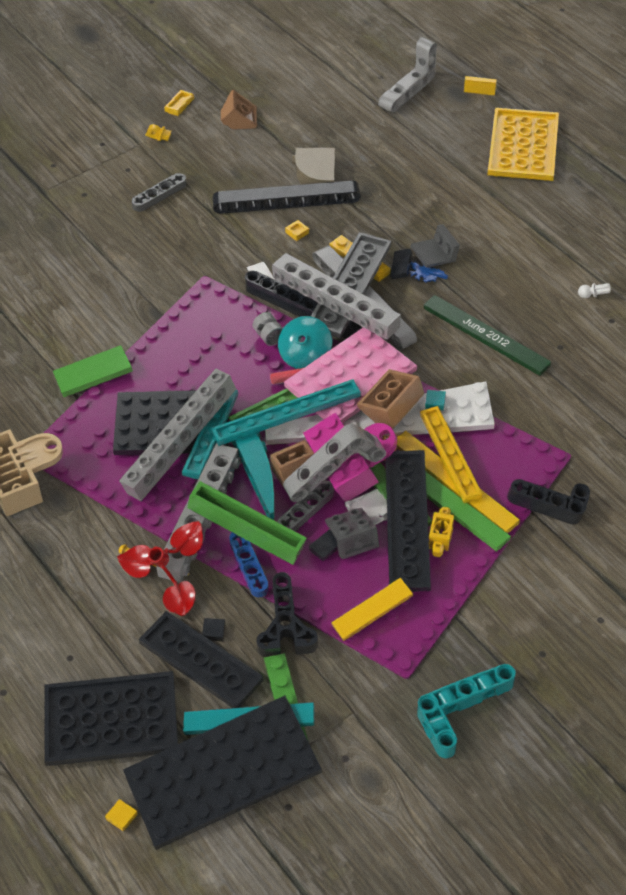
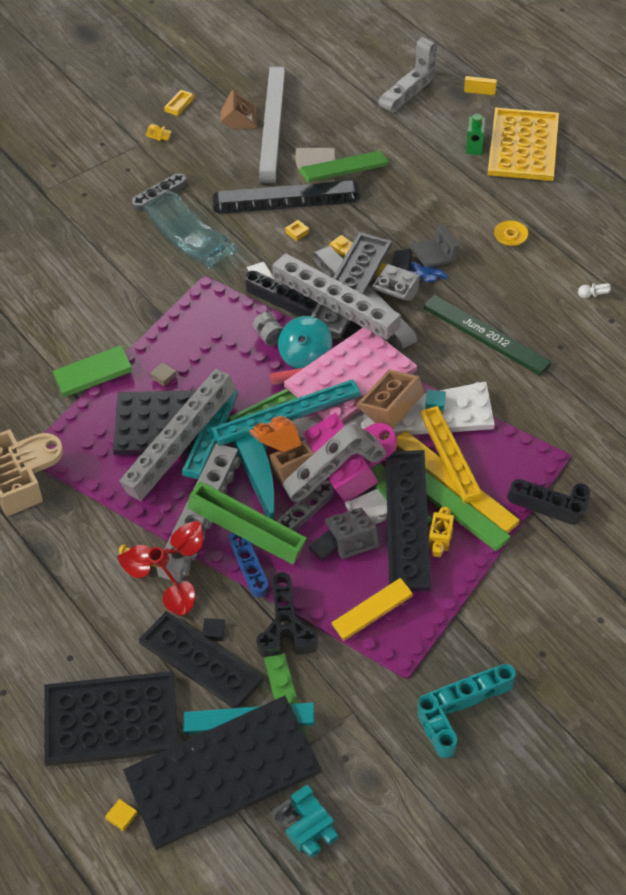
(163, 374): none -> dark tan tile
(187, 231): none -> clear light blue windscreen
(272, 125): none -> light grey beam
(278, 434): none -> orange slope
(312, 826): none -> teal hips
(343, 166): none -> bright green tile
(397, 282): none -> light grey slope
(475, 128): none -> green torso
(511, 233): none -> yellow dish

